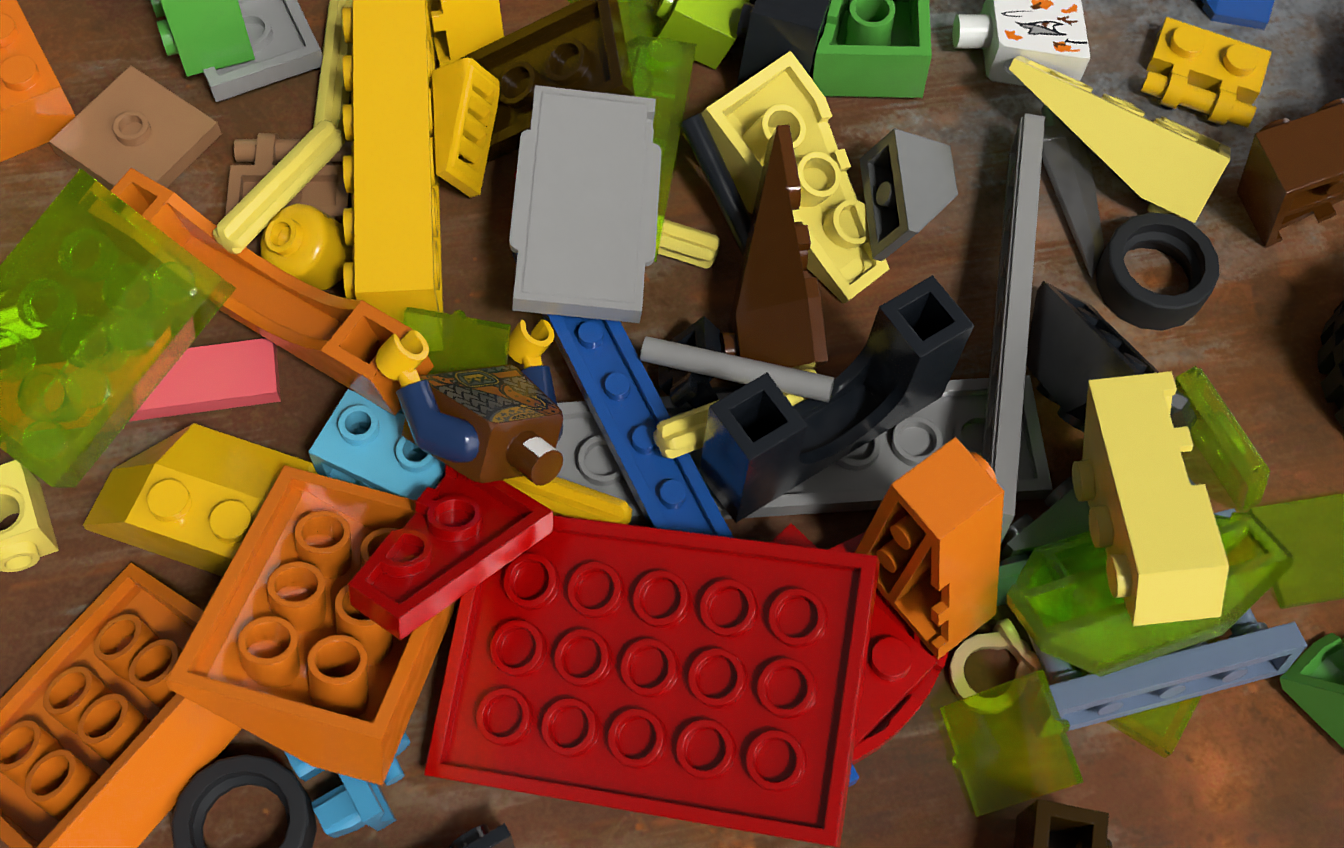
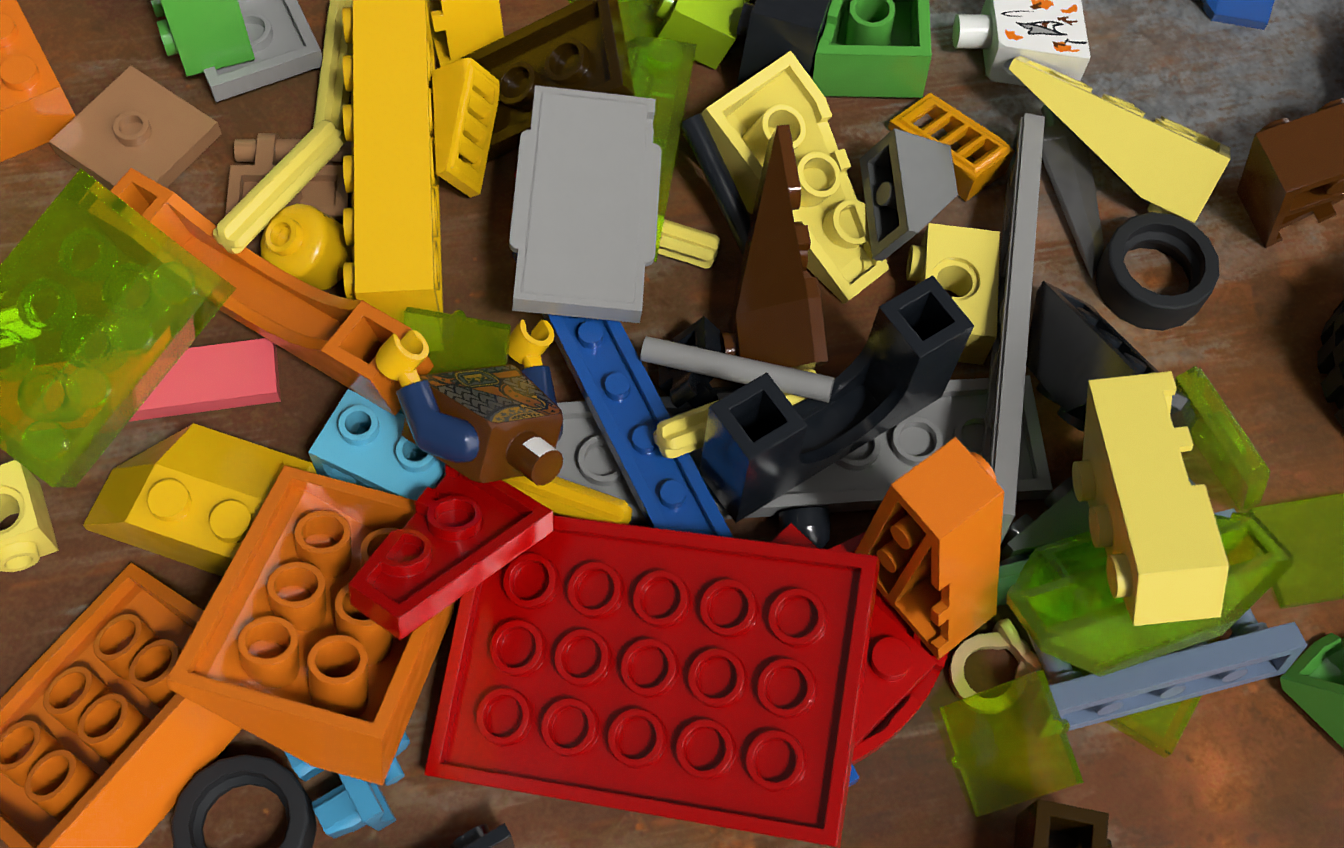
(811, 521): none -> black hinge
(968, 265): none -> light yellow brick
(988, 149): none -> light orange slope
(1205, 73): yellow plate -> none

